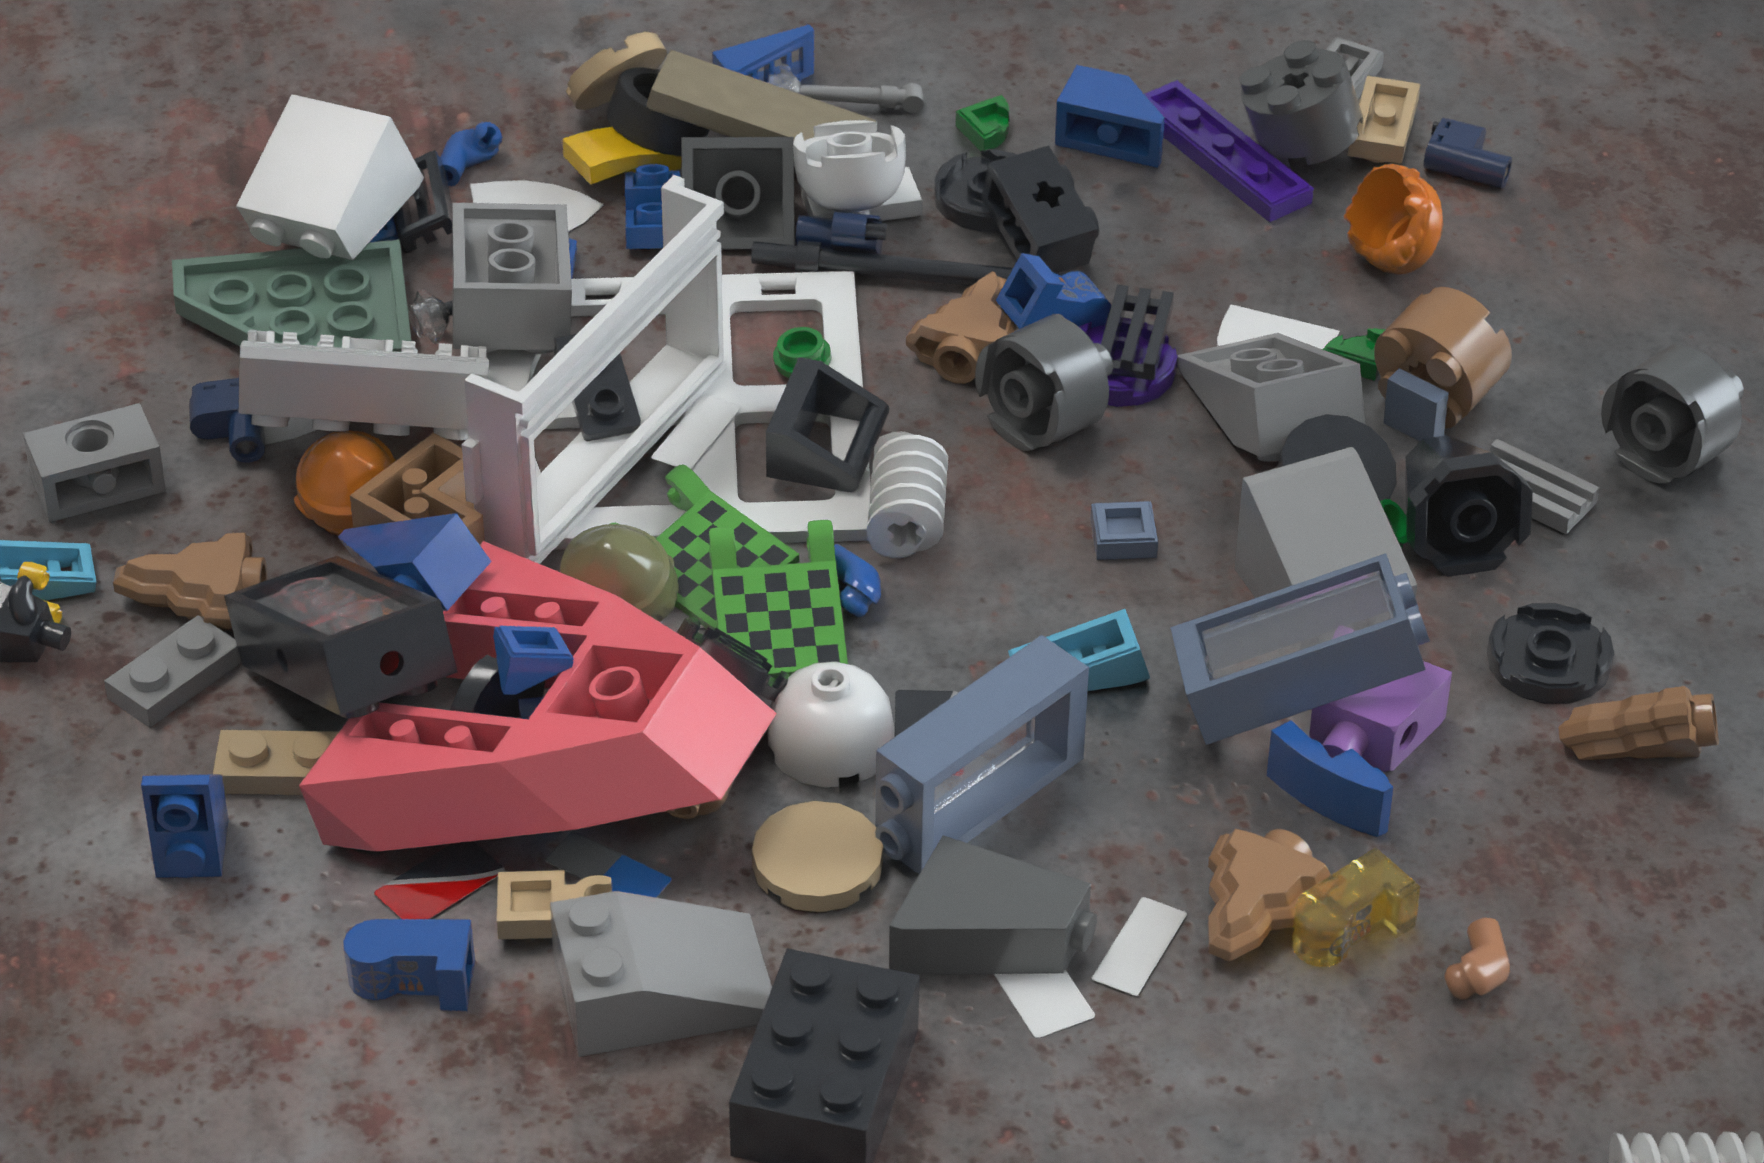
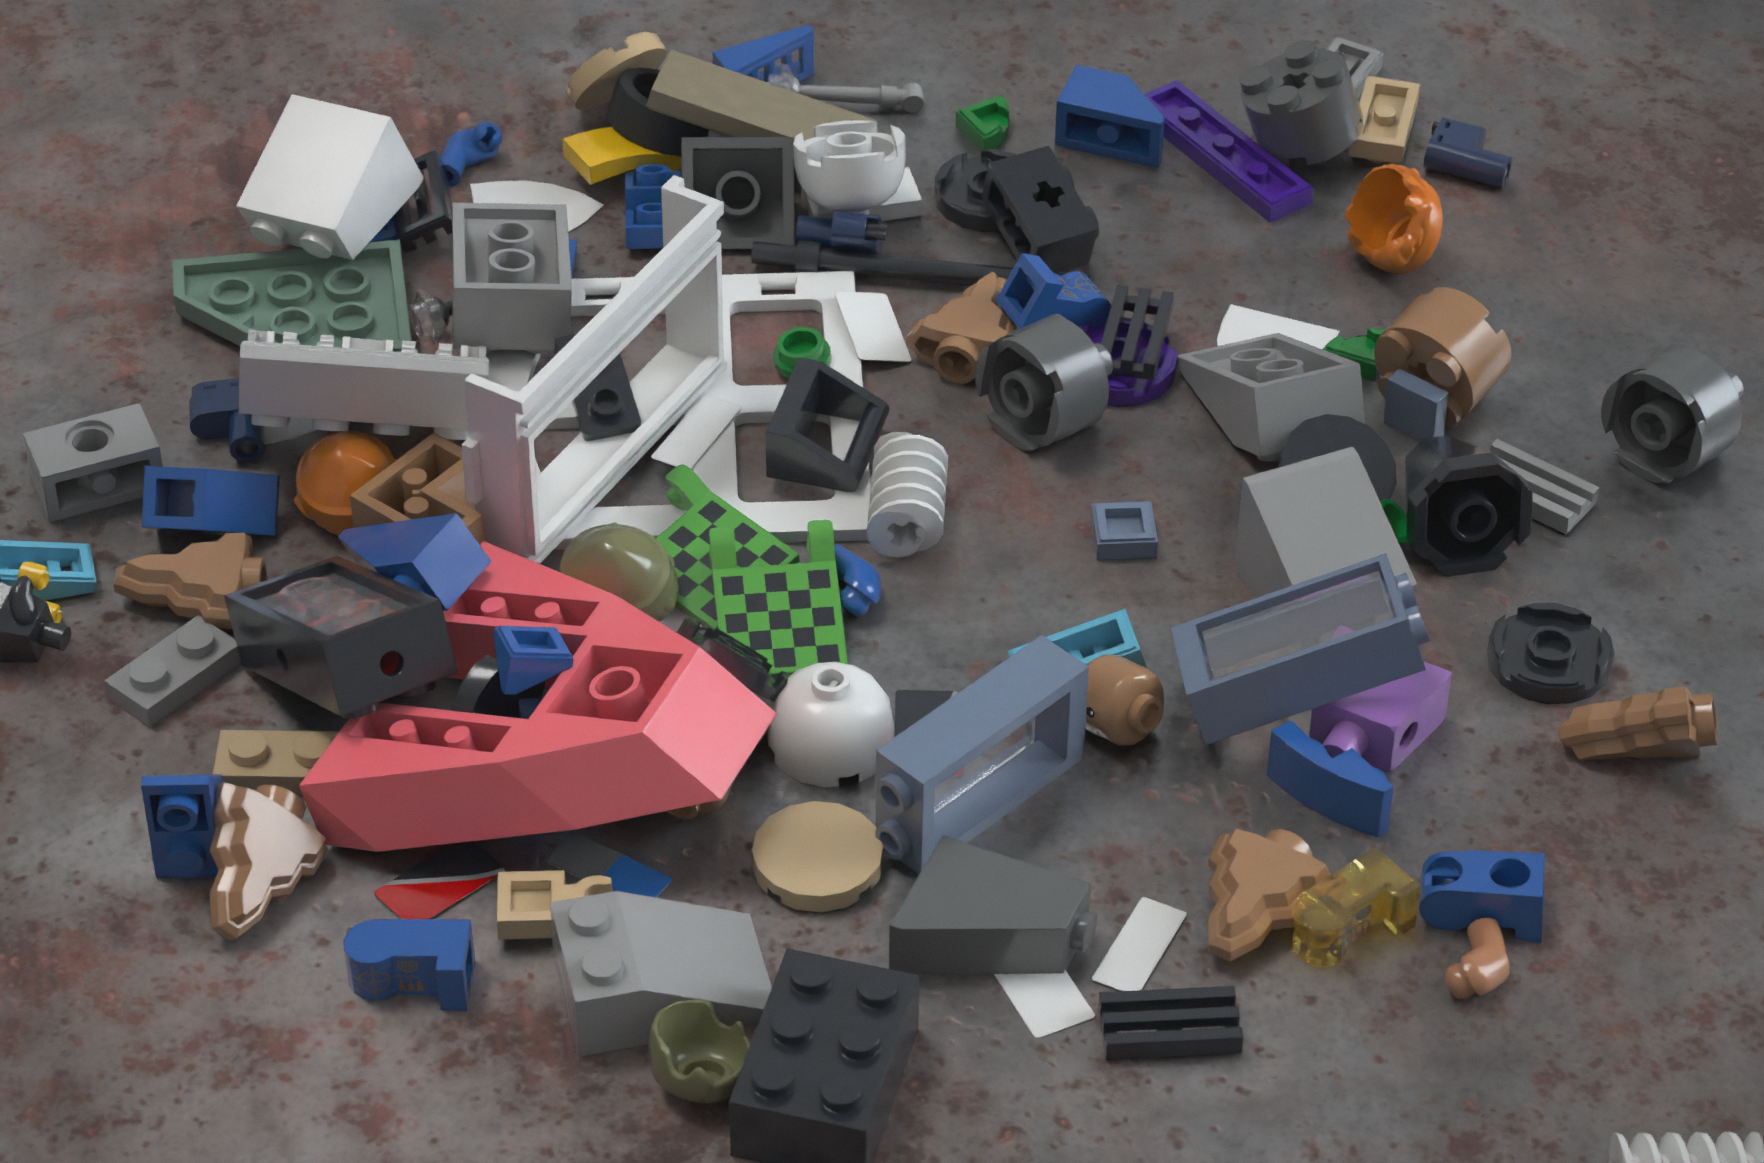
(210, 501): none -> blue slope
(259, 853): none -> medium nougat rock
(695, 1052): none -> olive hair
(872, 326): none -> white sticker
(1122, 700): none -> medium nougat head
(1168, 1014): none -> black tile
(1484, 884): none -> blue leg

